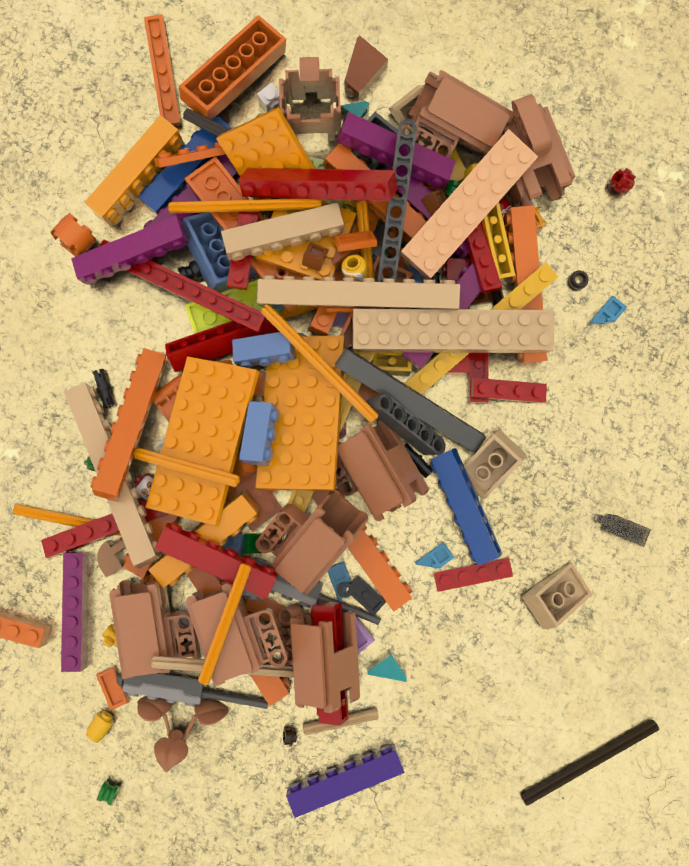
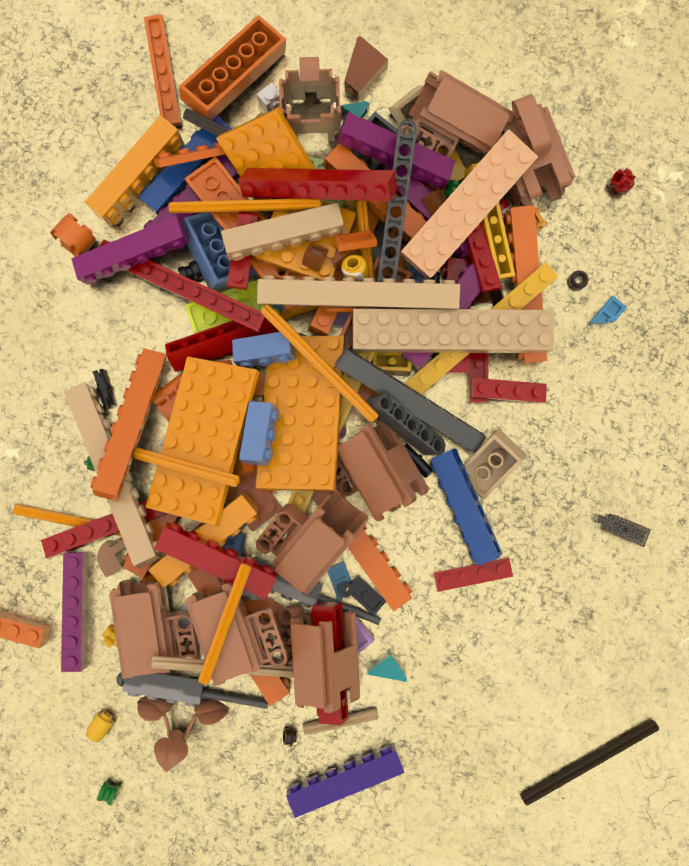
(110, 688): orange tile -> none
(143, 485): head -> none
(250, 543): green plate -> none
(436, 557): dark azure tile -> none
(557, 596): tan slope -> none

